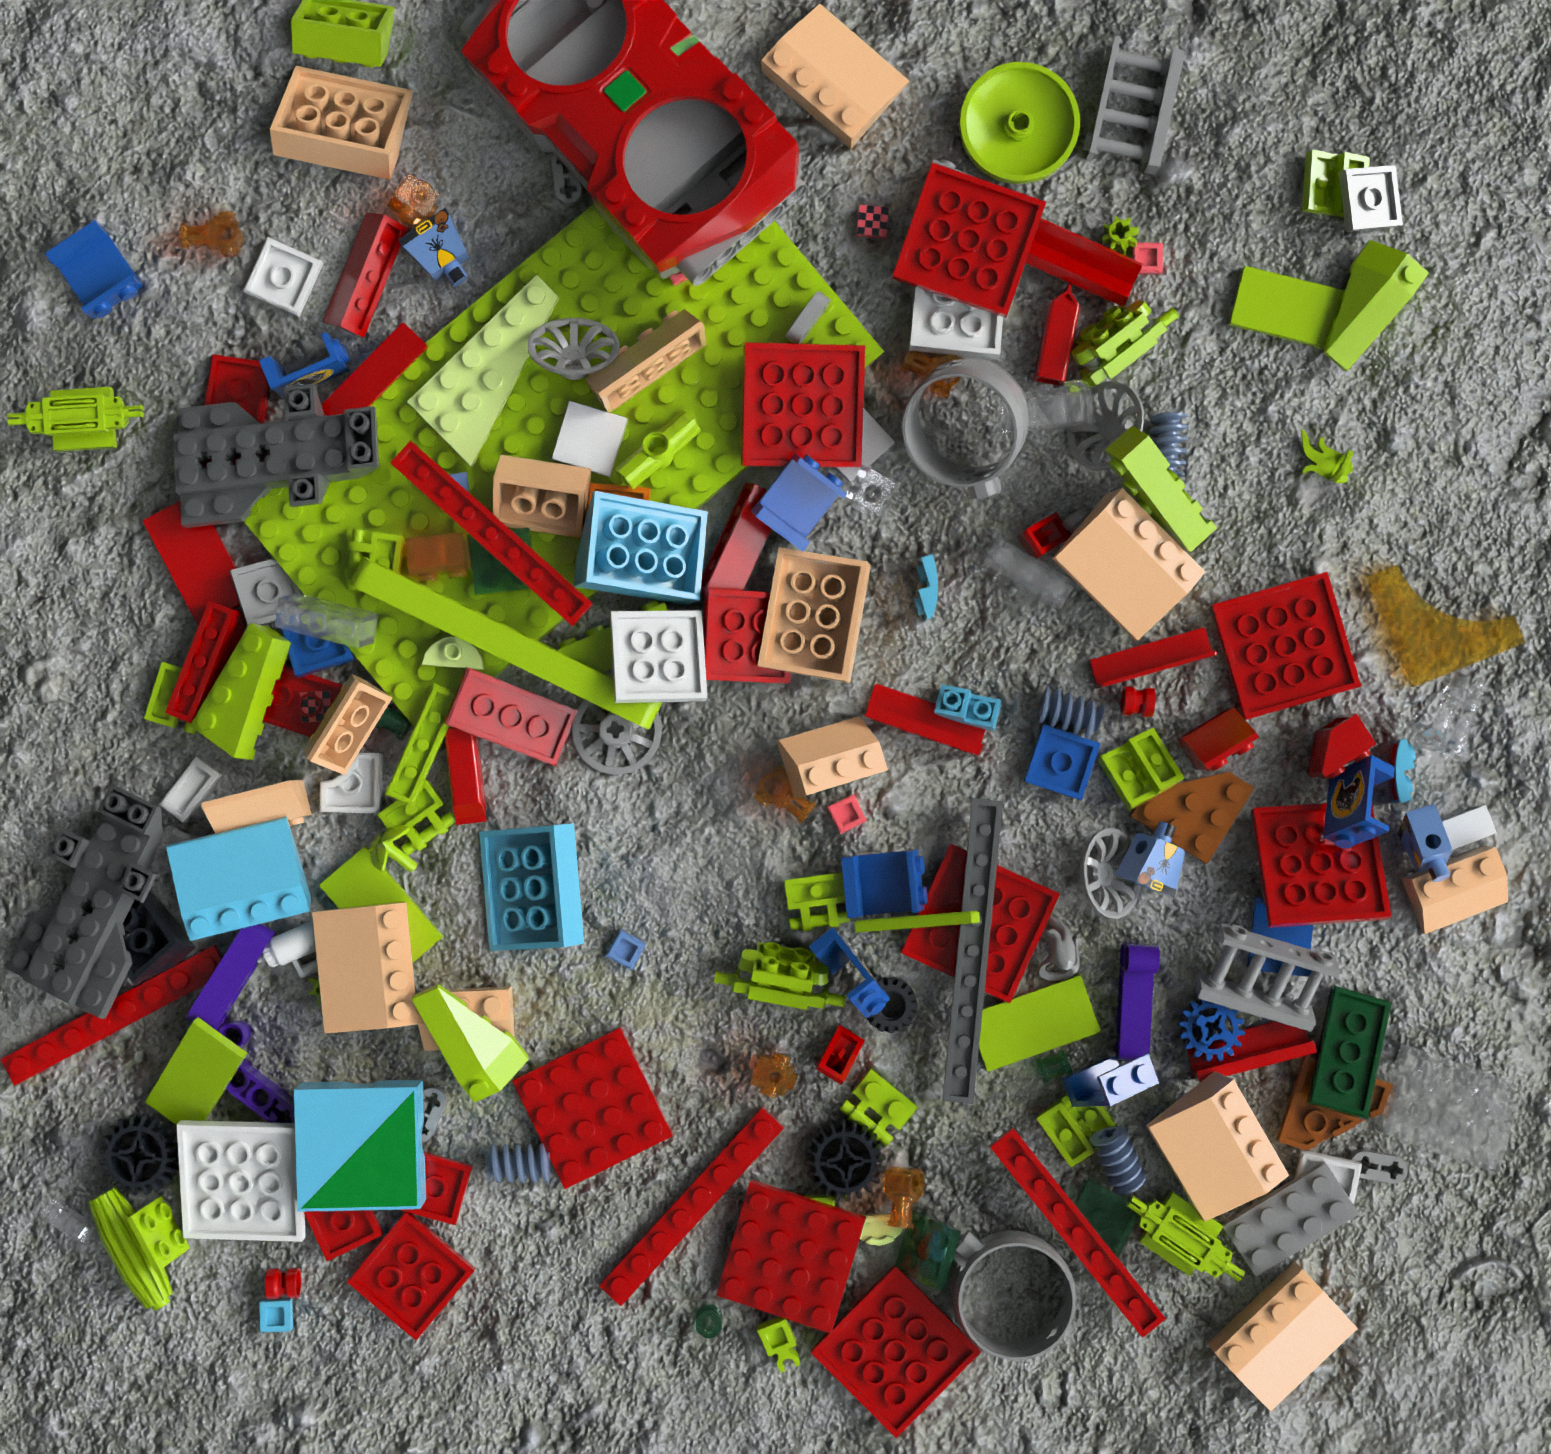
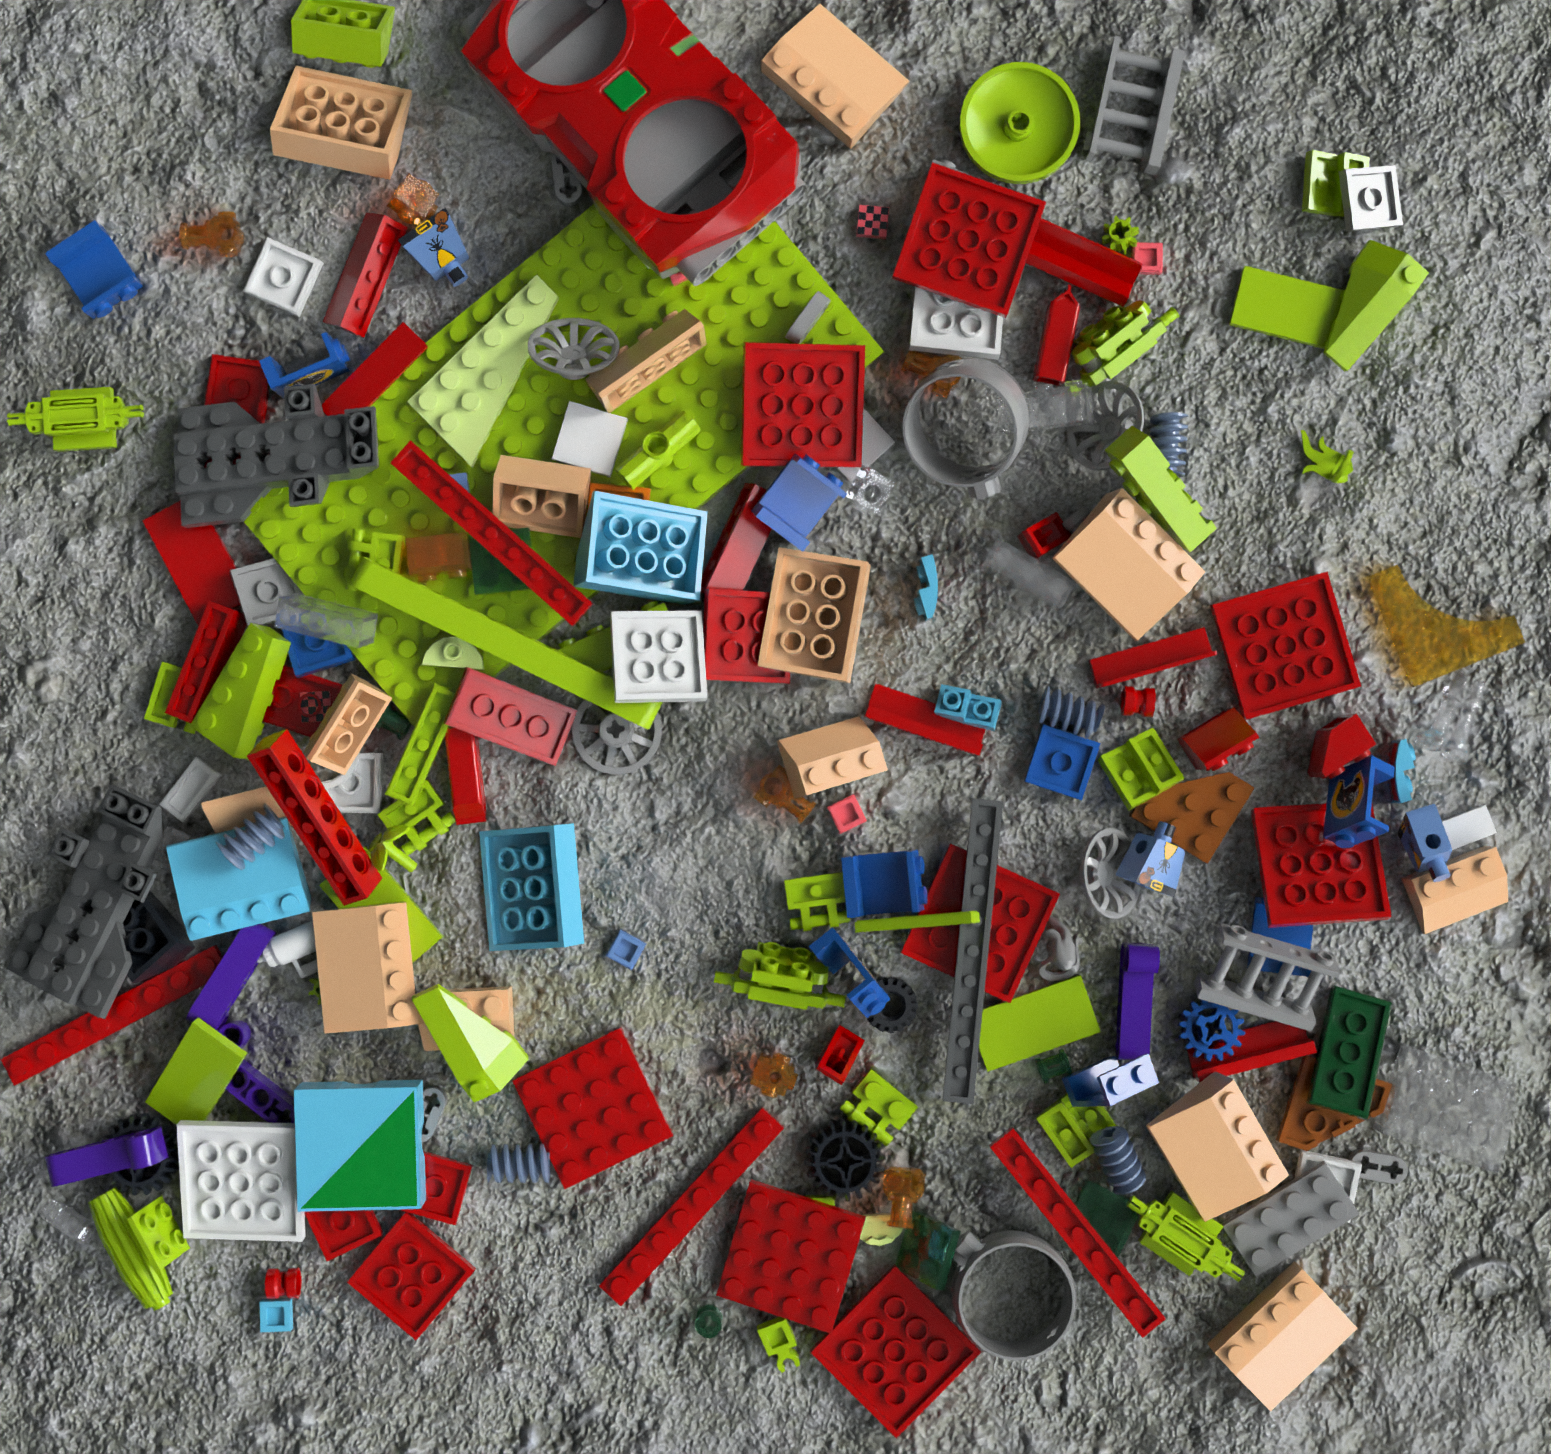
(107, 1156): none -> dark purple beam
(252, 838): none -> sand blue piece
(314, 817): none -> red brick

